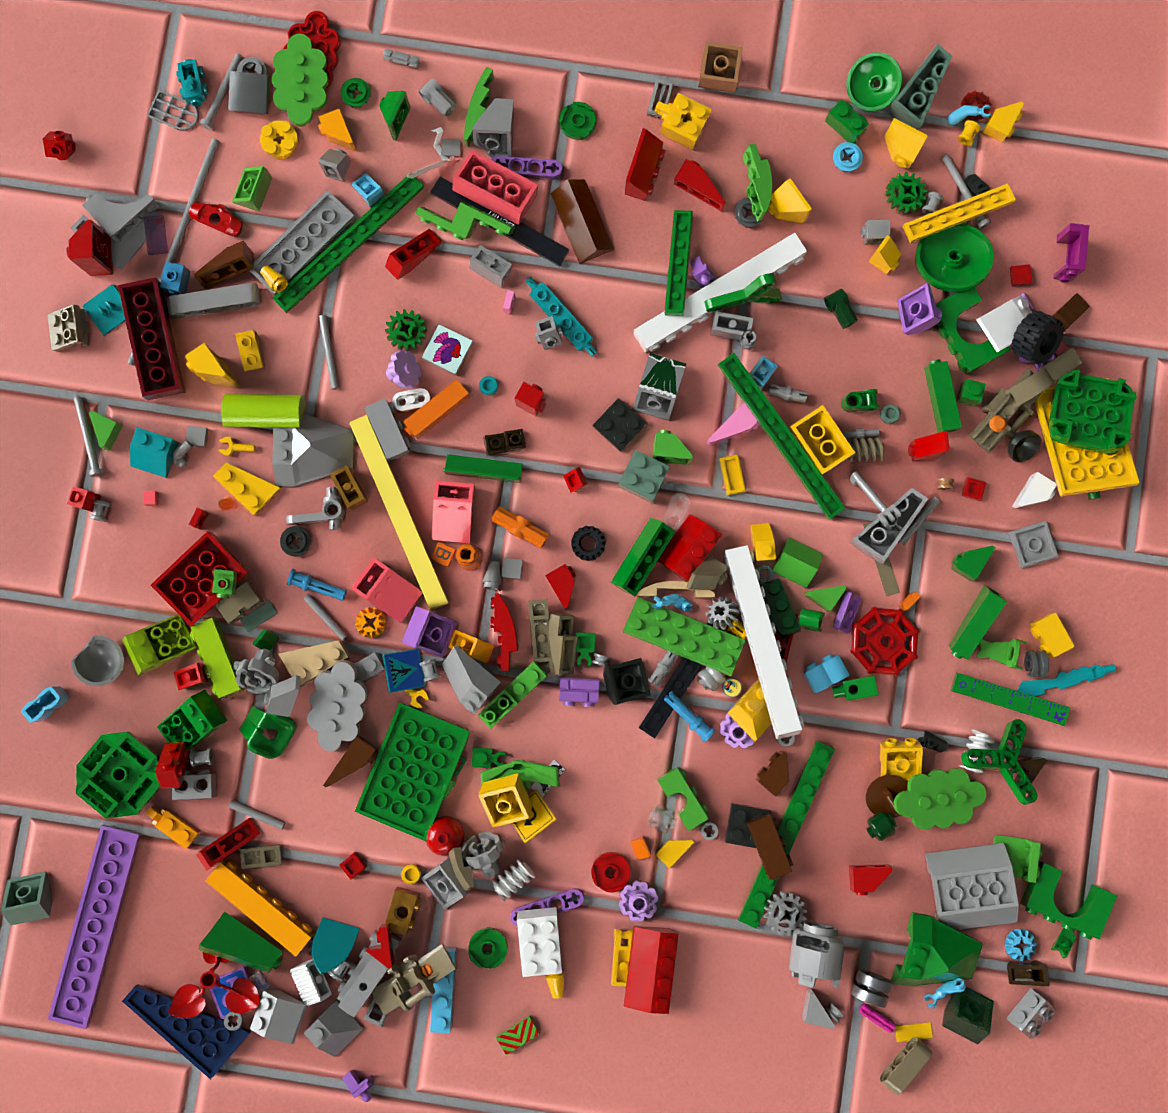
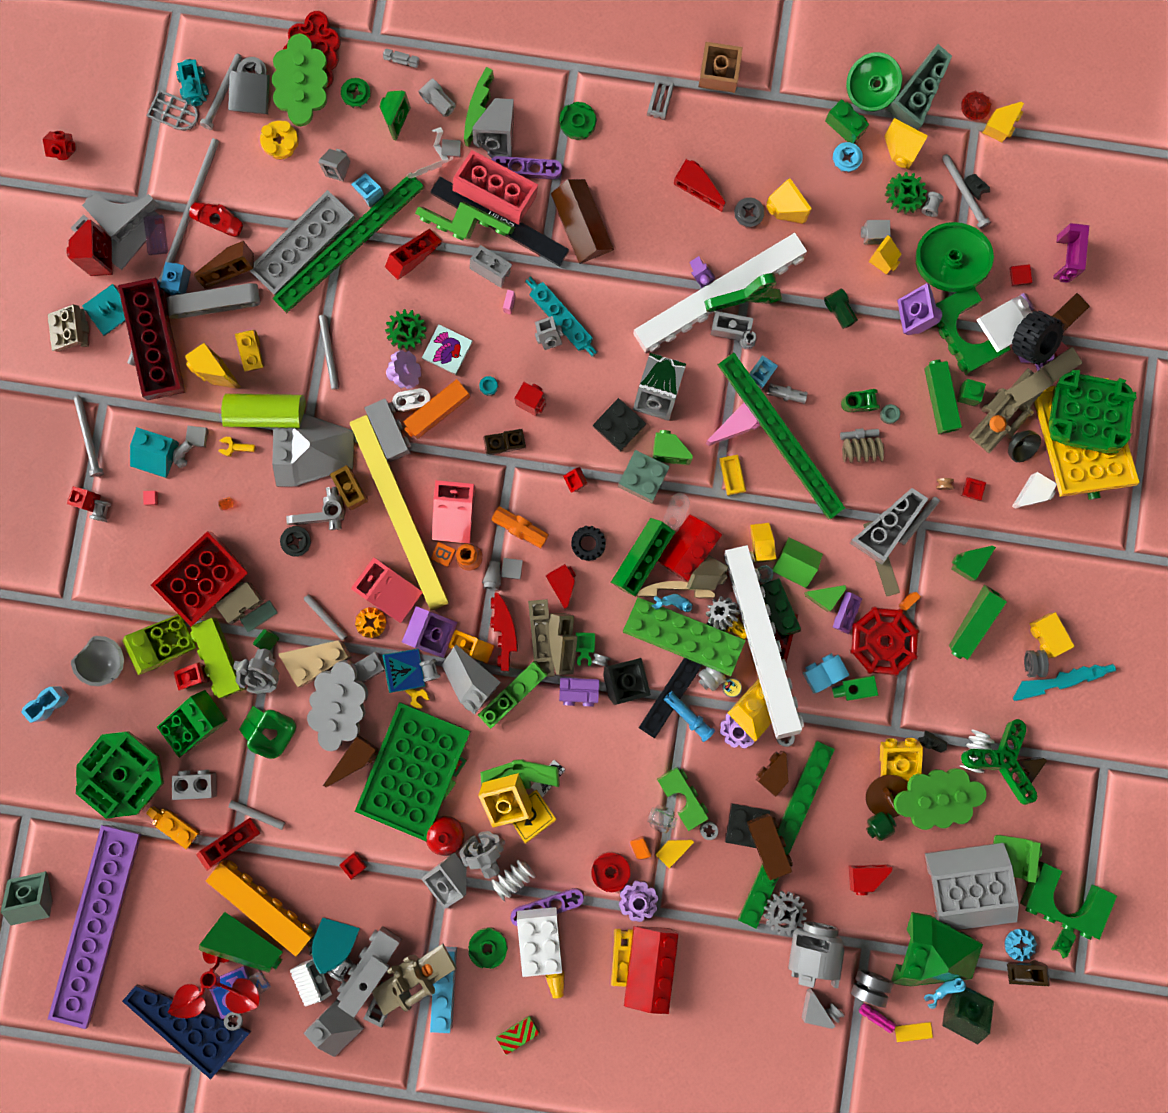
(105, 430): bright green slope -> none
(172, 765): red brick -> none
(198, 518): red tile -> none
(201, 757): light grey bush -> none
(229, 577): bright green brick -> none
(246, 488): yellow wing -> none
(252, 188): bright green slope -> none
(260, 856): dark tan slope -> none
(274, 279): yellow cone -> none
(278, 1016): light grey slope -> none
(282, 697): light grey slope -> none
(307, 581): dark azure pin -> none
(335, 129): light orange slope -> none
(357, 1087): medium lavender piece -> none
(383, 952): red slope -> none
(403, 898): pearl gold brick -> none
(411, 874): yellow tile -> none
(462, 873): dark tan slope -> none
(483, 468): green panel -> none
(483, 757): green plate -> none
(644, 166): red slope -> none
(662, 668): light grey pin -> none
(674, 116): yellow hinge -> none
(678, 263): green tile -> none
(761, 181): bright green slope -> none
(811, 619): green piece -> none
(822, 440): yellow slope -> none
(856, 478): light grey hinge -> none
(906, 1065): dark tan beam -> none
(929, 447): red slope -> none
(959, 213): yellow plate -> none
(967, 110): medium azure arm -> none
(969, 133): yellow bush -> none
(1003, 652): bright green hair -> none
(1010, 699): green tile -> none
(1031, 1014): light grey bracket -> none
(1033, 544): light grey tile -> none

